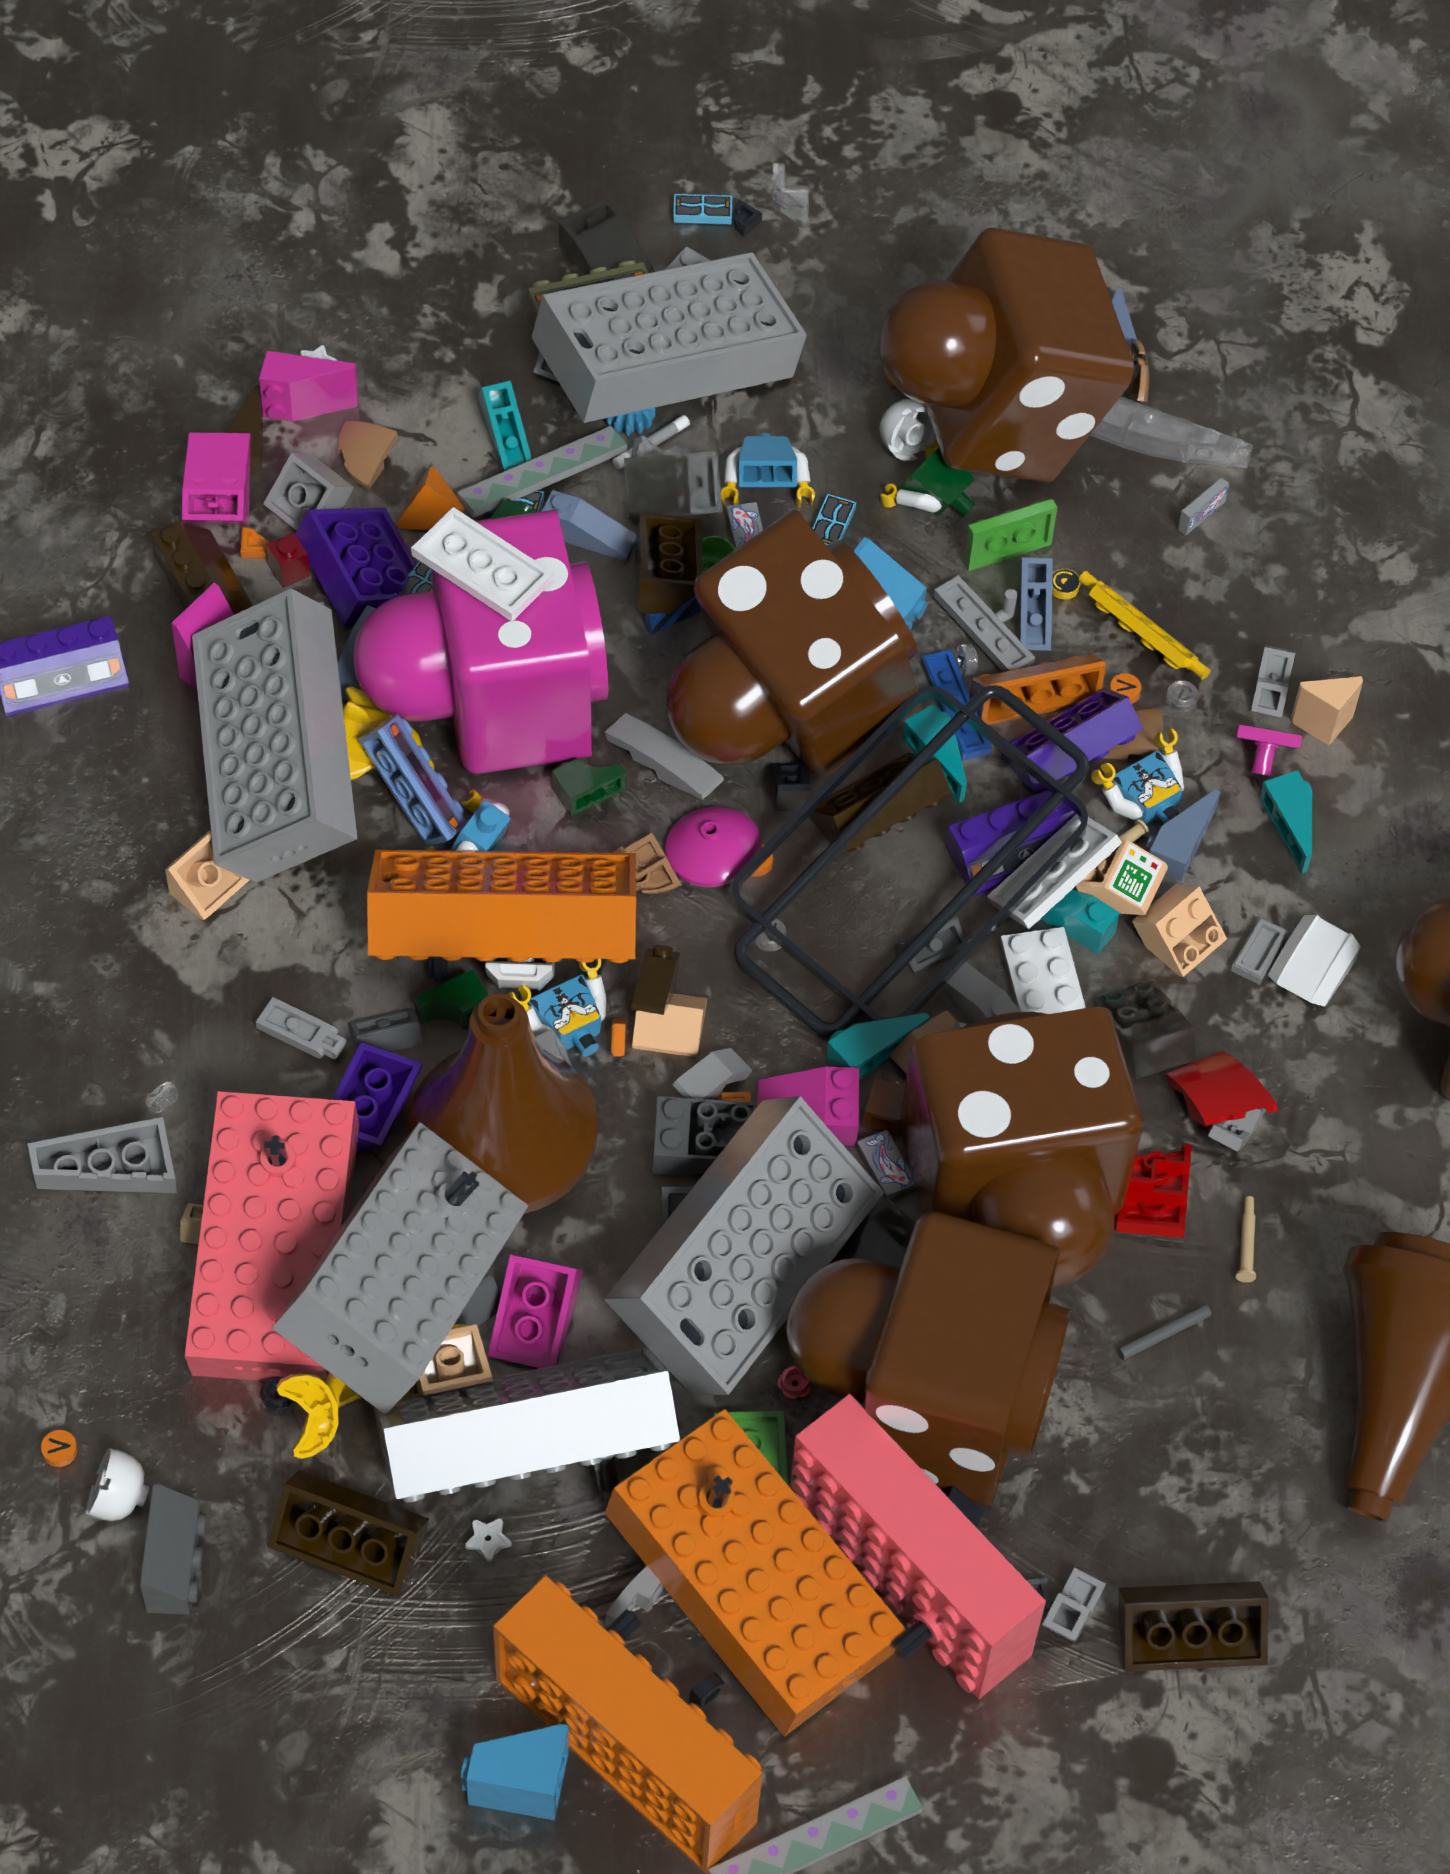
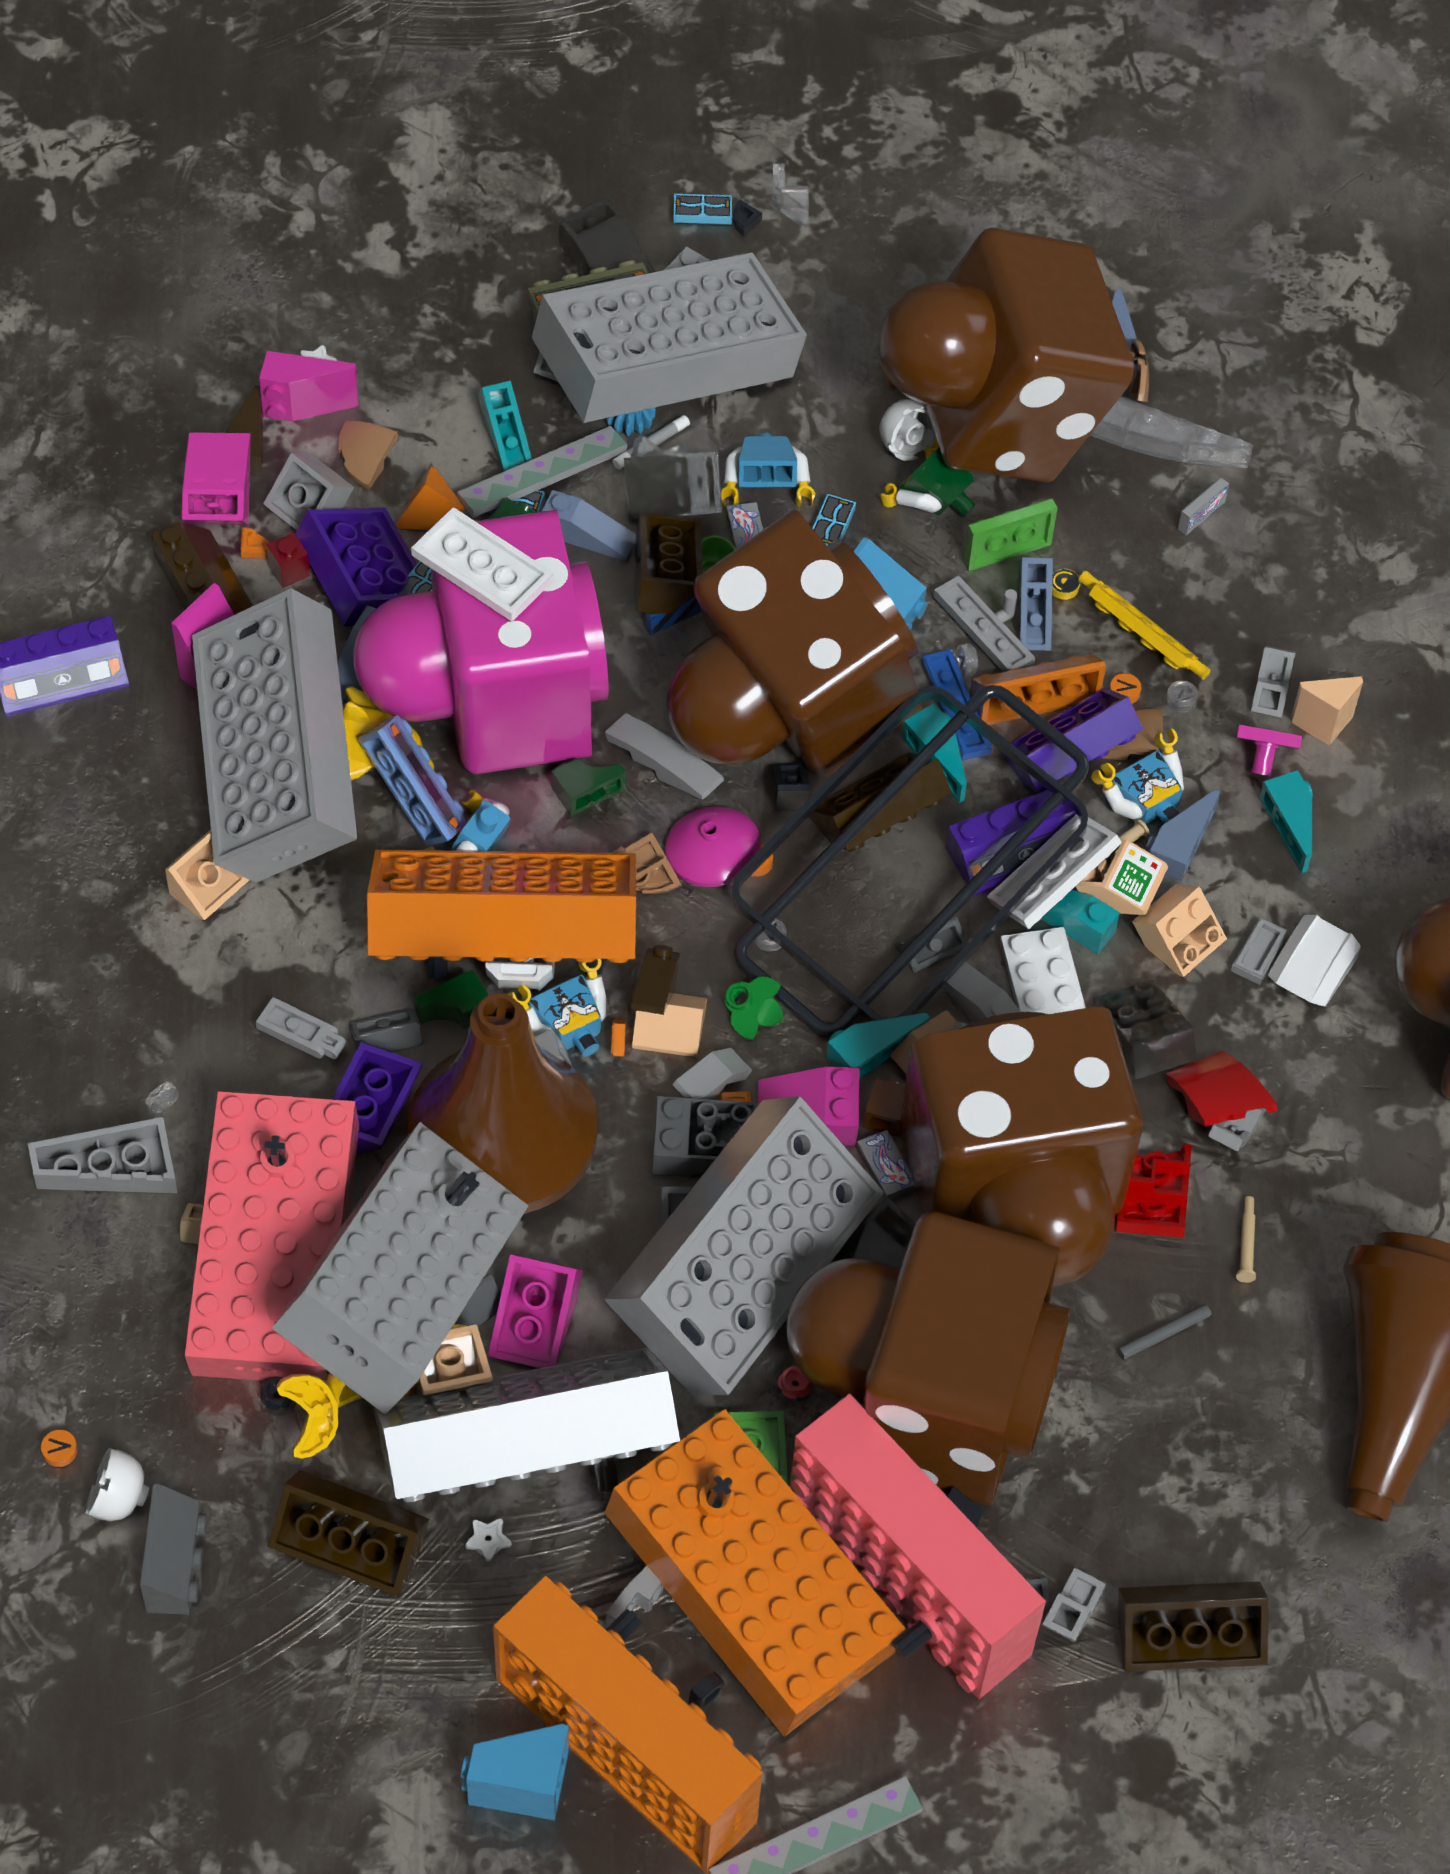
(757, 1009): none -> green plate

